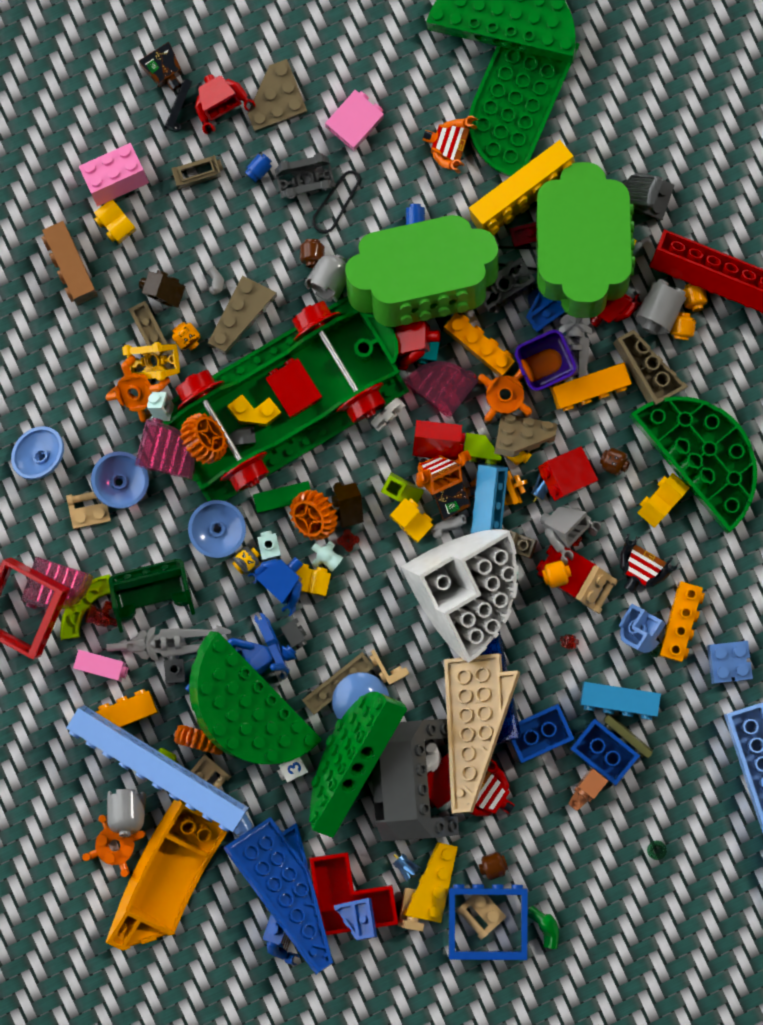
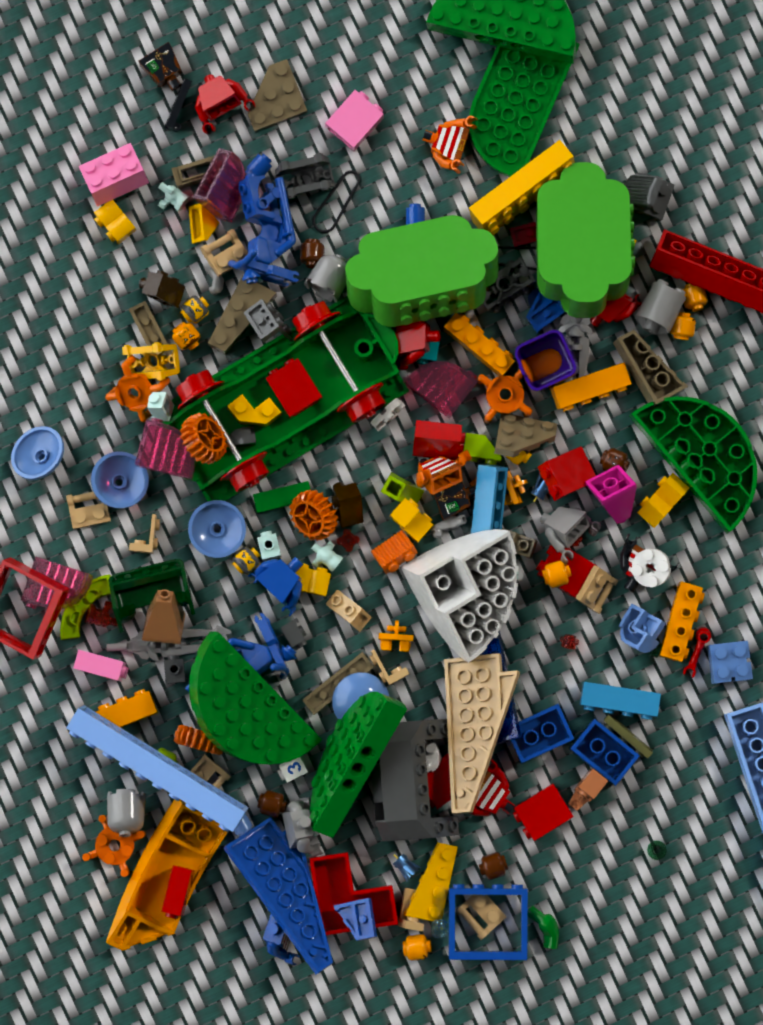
(68, 260): medium nougat brick -> none
(140, 545): none -> tan bracket
(164, 619): none -> medium nougat slope
(174, 196): none -> light aqua piece
(177, 892): none -> red brick
(194, 309): none -> head
(201, 223): none -> yellow slope
(220, 188): none -> clear pink brick
(220, 261): none -> tan plate
(267, 321): none -> dark grey bracket
(272, 803): none -> reddish brown head
(276, 232): none -> blue piece
(299, 827): none -> light grey torso
(348, 610): none -> tan bracket
(386, 639): none -> light orange hips
(394, 552): none -> orange brick
(416, 947): none -> light orange head
(439, 928): none -> clear light blue bush
(542, 812): none -> red brick
(614, 492): none -> dark pink slope
(662, 567): none -> white plate
(699, 647): none -> red brick

